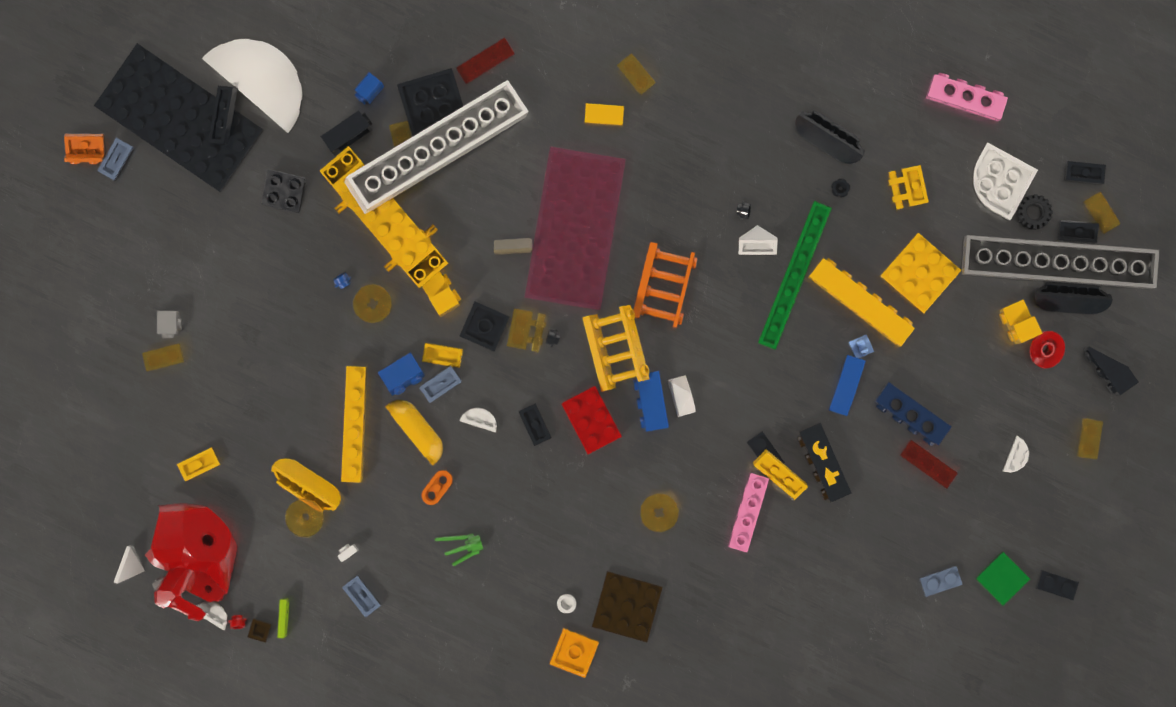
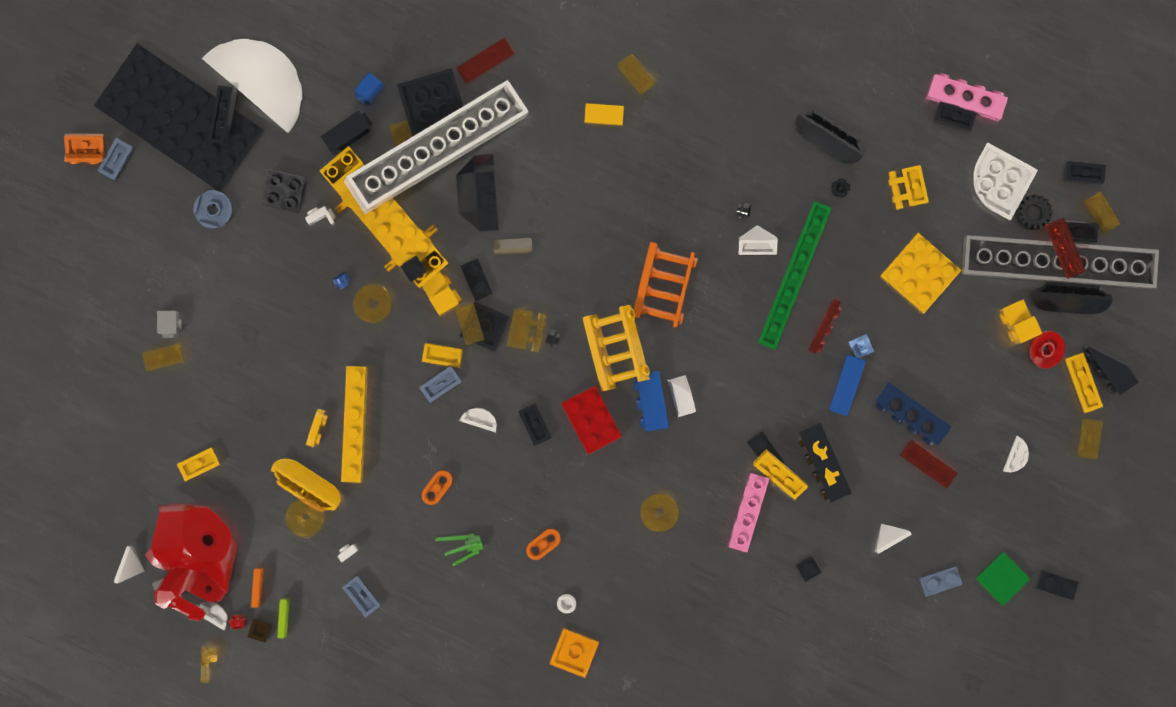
(207, 200): none -> sand blue plate
(208, 656): none -> clear yellow bar
(257, 587): none -> orange tile
(315, 215): none -> white bracket
(319, 420): none -> yellow plate
(401, 374): blue brick -> none
(413, 269): none -> black plate
(417, 429): yellow brick -> none
(469, 324): none -> clear yellow plate
(476, 279): none -> black plate
(478, 193): none -> black wedge
(543, 544): none -> orange plate
(575, 228): clear pink plate -> none
(627, 606): dark brown plate -> none
(808, 569): none -> black plate
(825, 327): none -> clear red plate
(861, 302): yellow brick -> none
(889, 536): none -> white slope
(955, 116): none -> black plate
(1065, 248): none -> clear red plate
(1083, 382): none -> yellow plate

